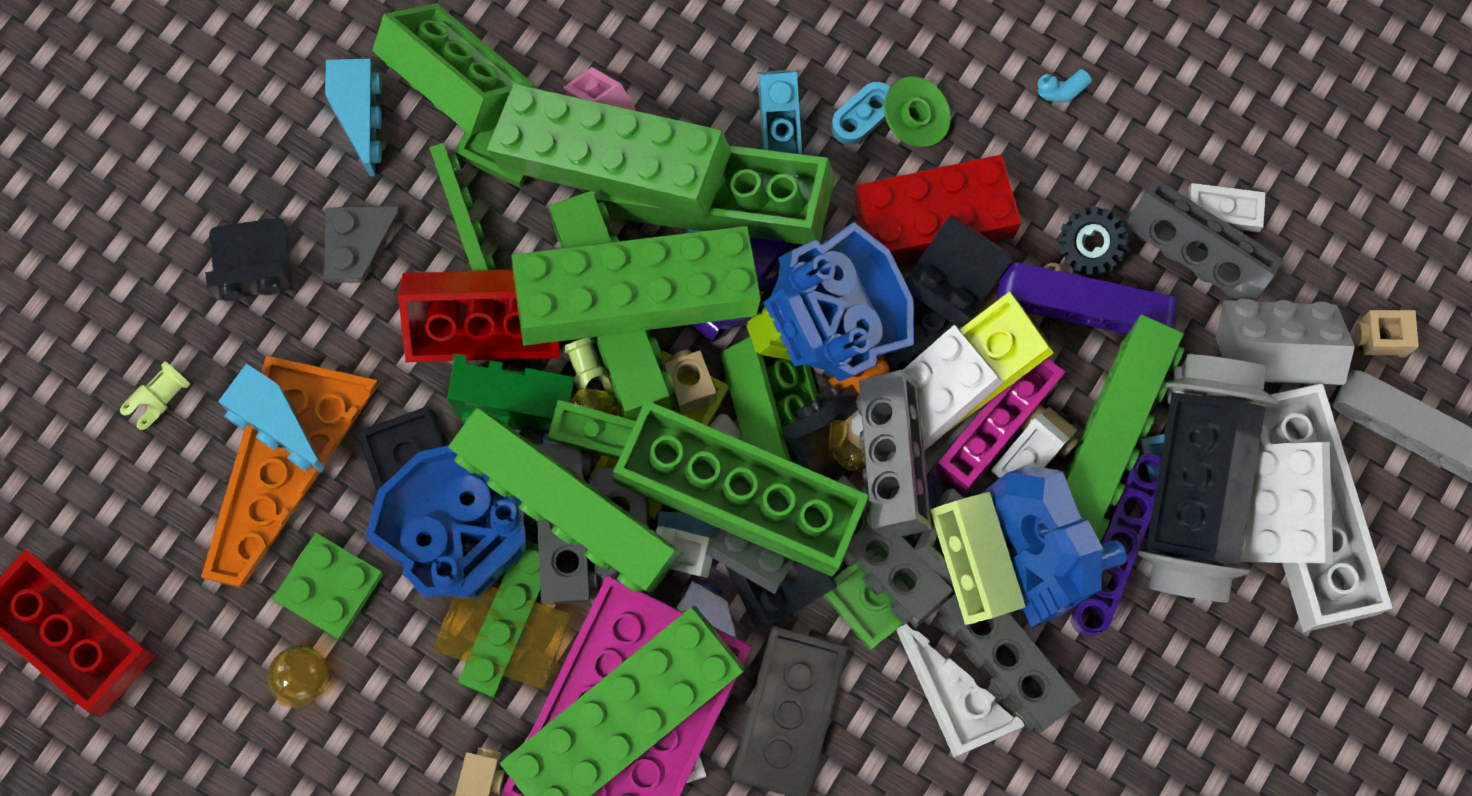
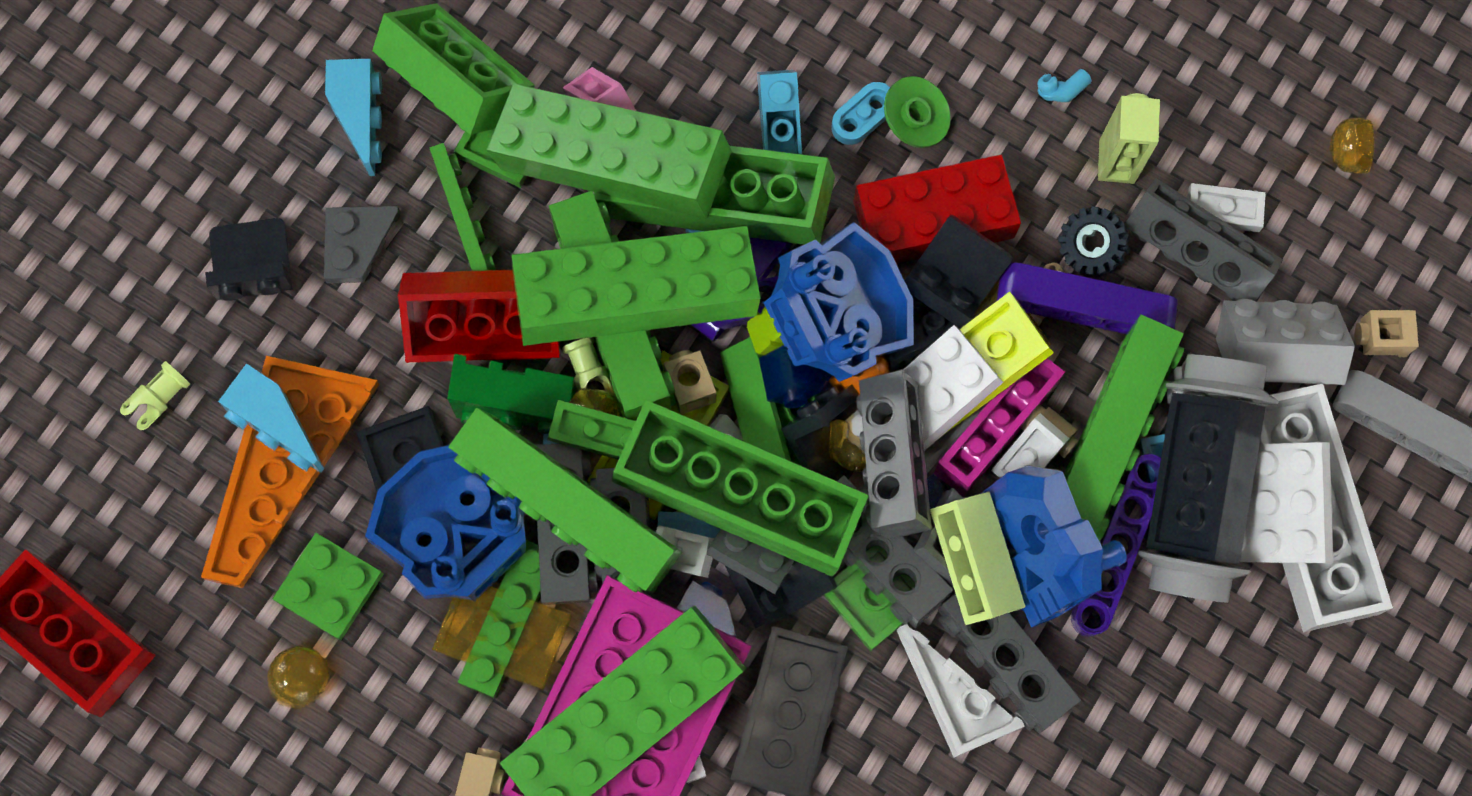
(790, 383): none -> clear blue slope
(1129, 139): none -> yellowish green brick
(1353, 145): none -> clear yellow hair

